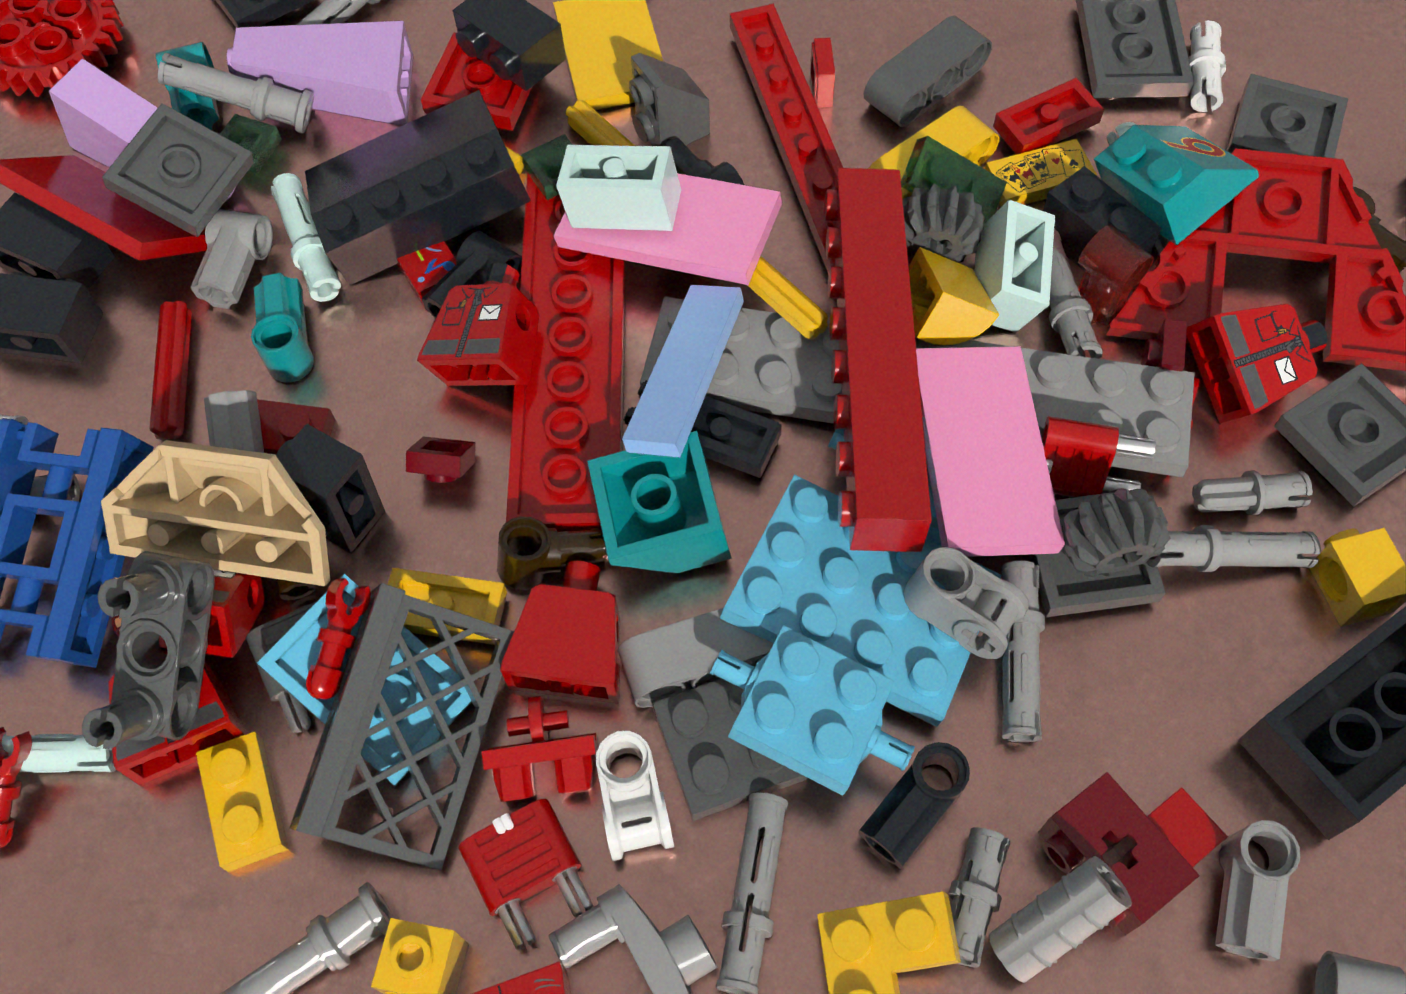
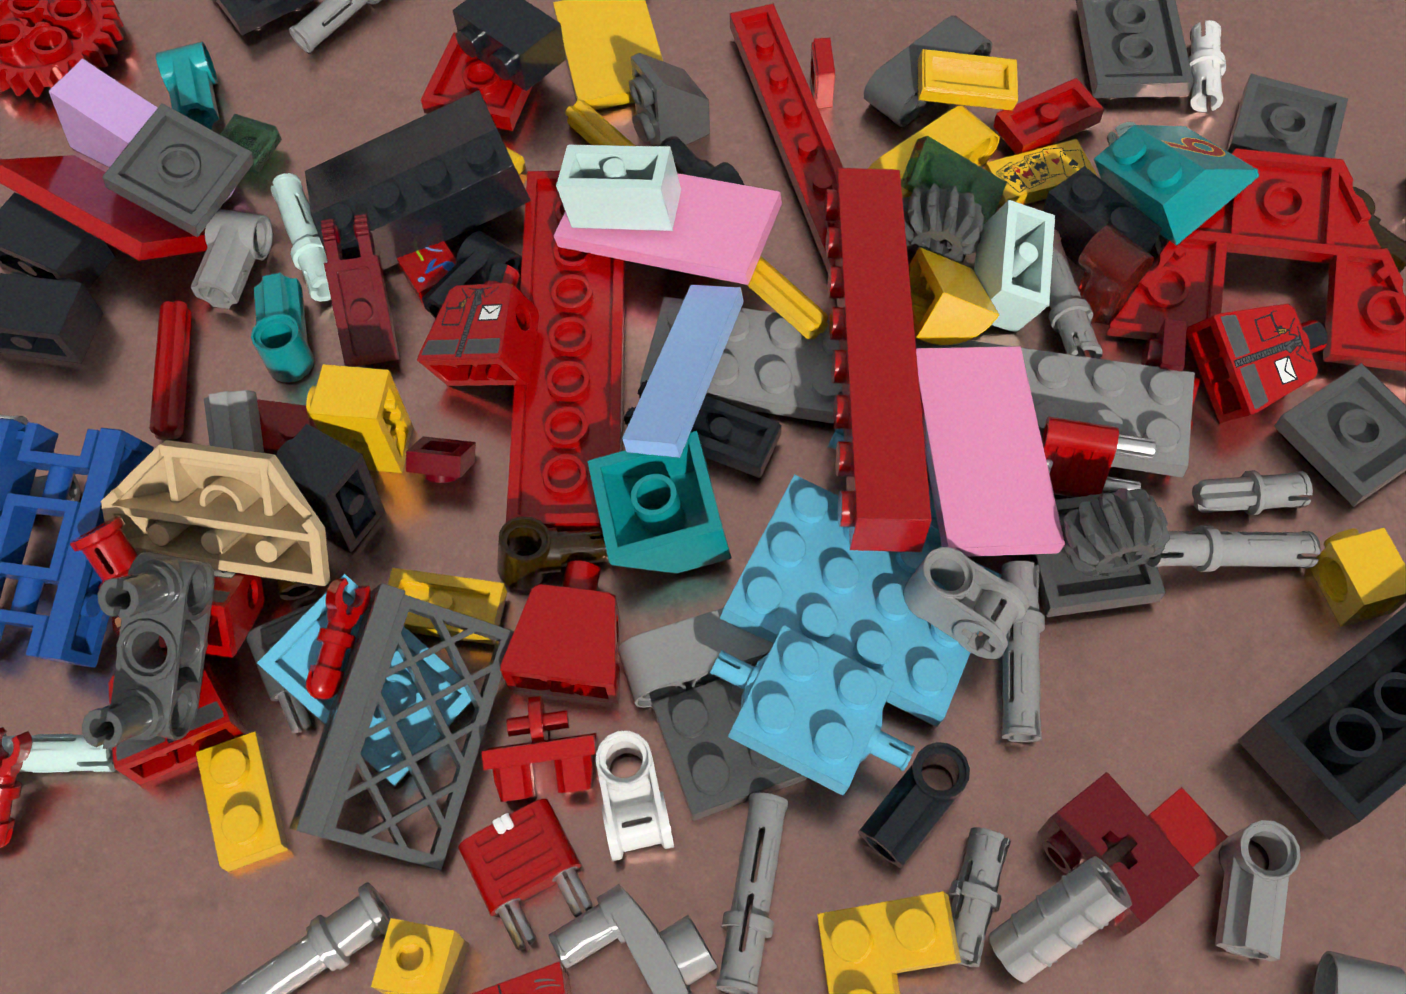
(107, 549): none -> red bush
(258, 96): light grey pin -> none
(348, 66): lavender slope -> none
(359, 297): none -> dark red hinge
(363, 413): none -> yellow brick
(545, 164): clear green plate -> none
(967, 79): none -> yellow tile

